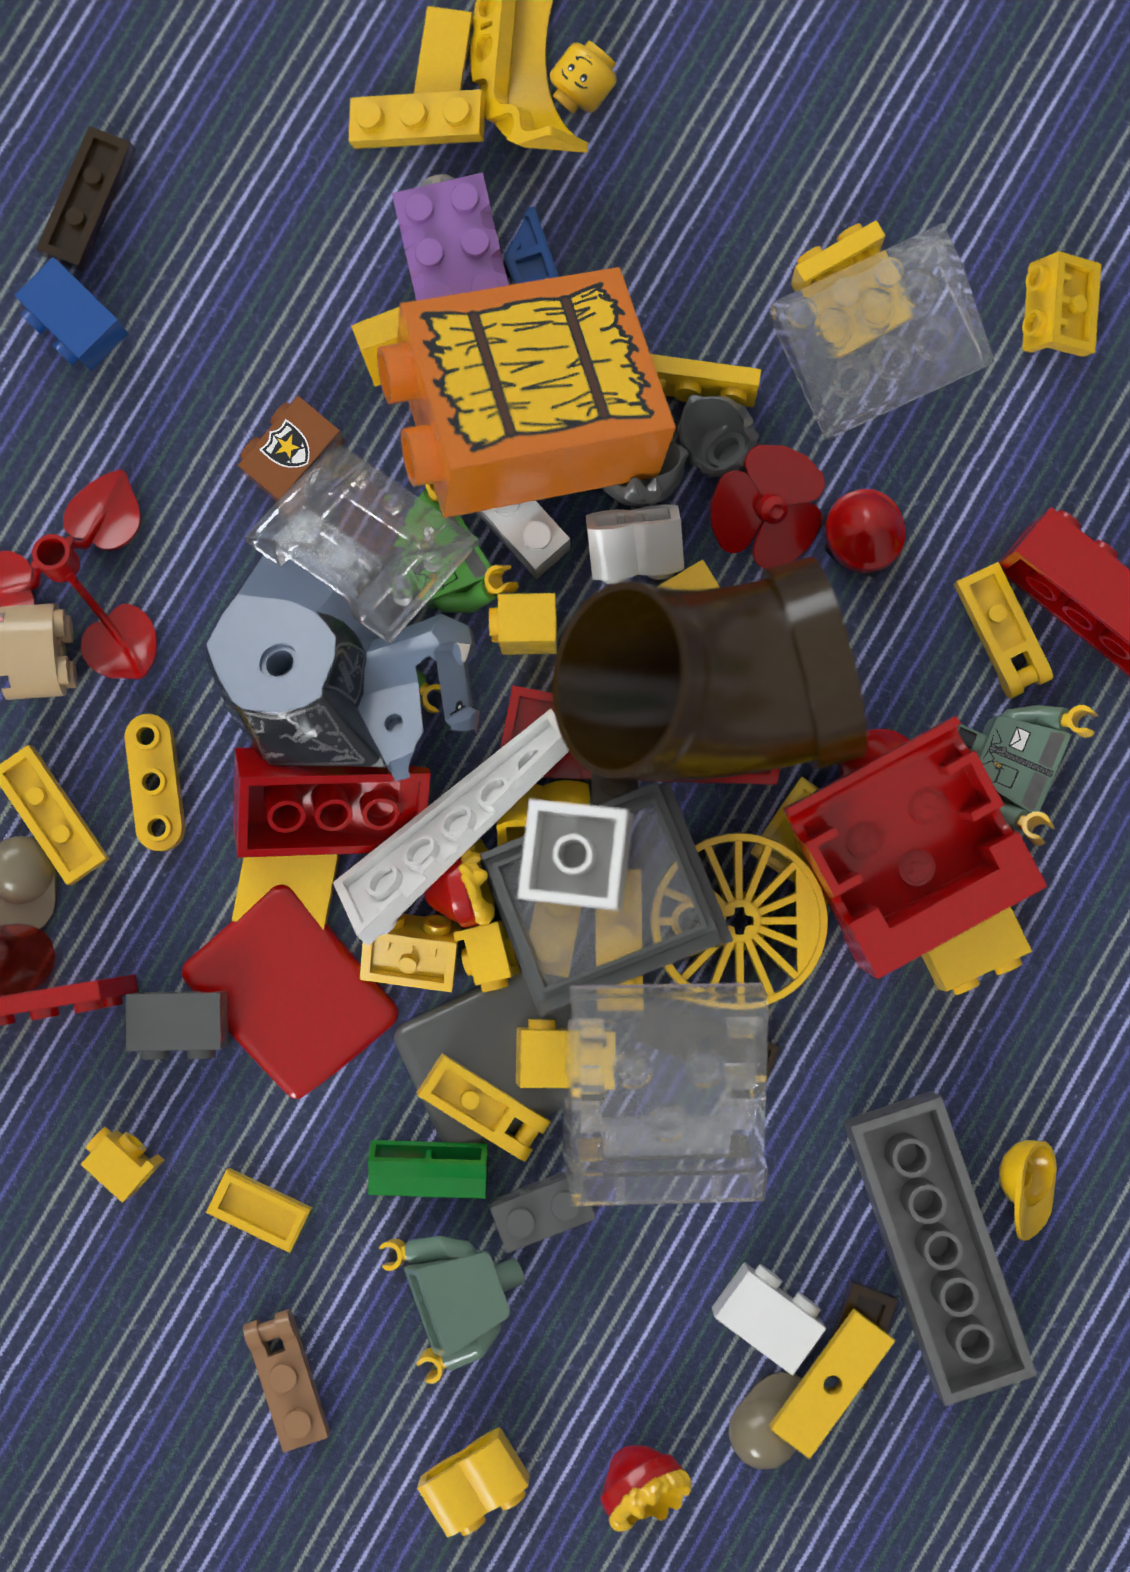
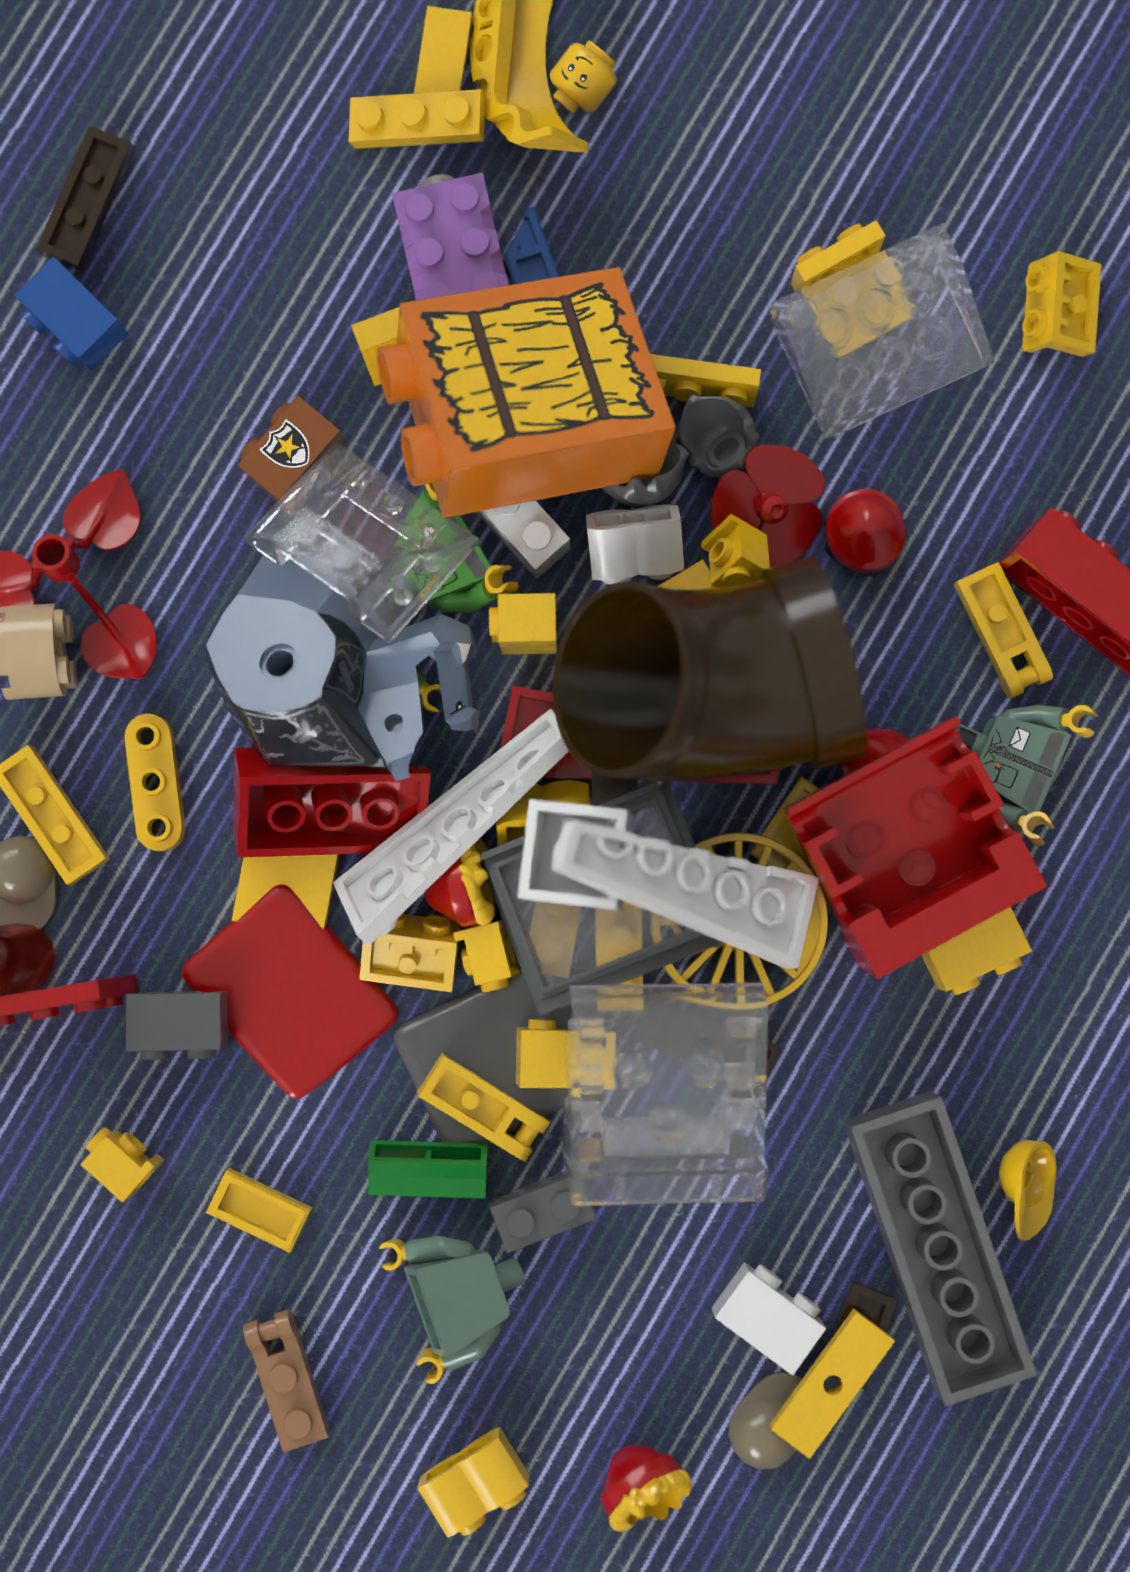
(716, 895): none -> white wing
(736, 553): none -> yellow brick

